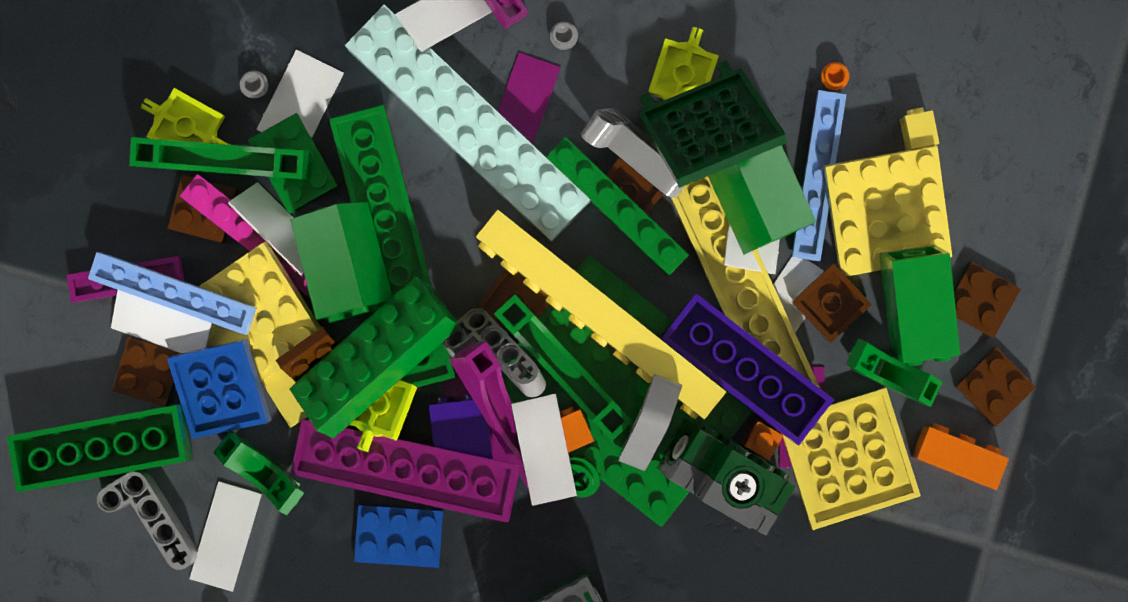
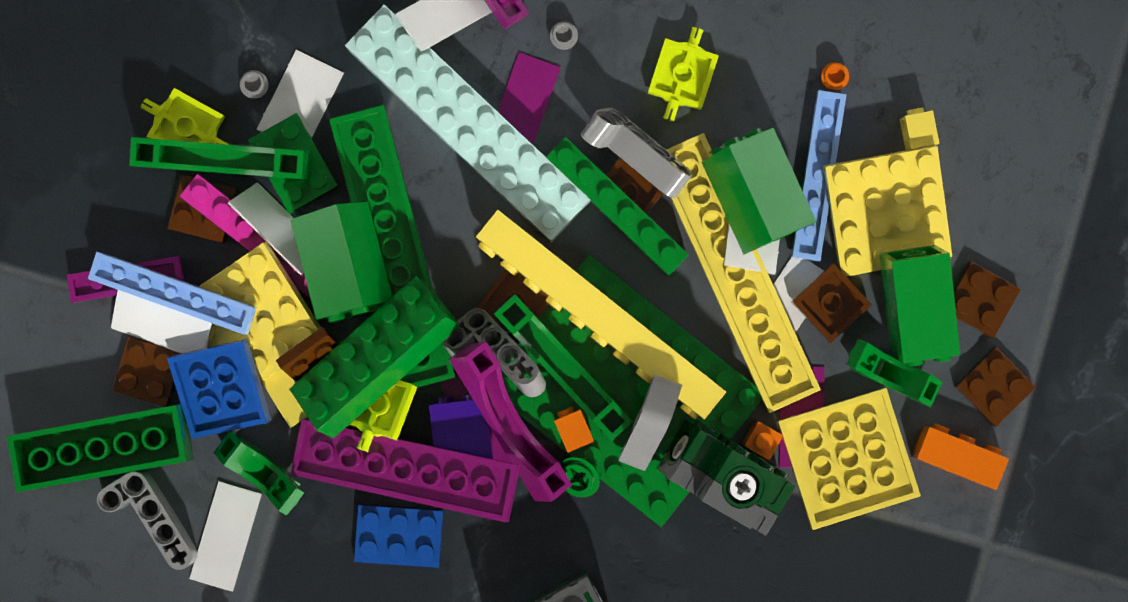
(544, 449): white piece -> none
(711, 126): dark green plate -> none
(746, 369): dark purple brick -> none

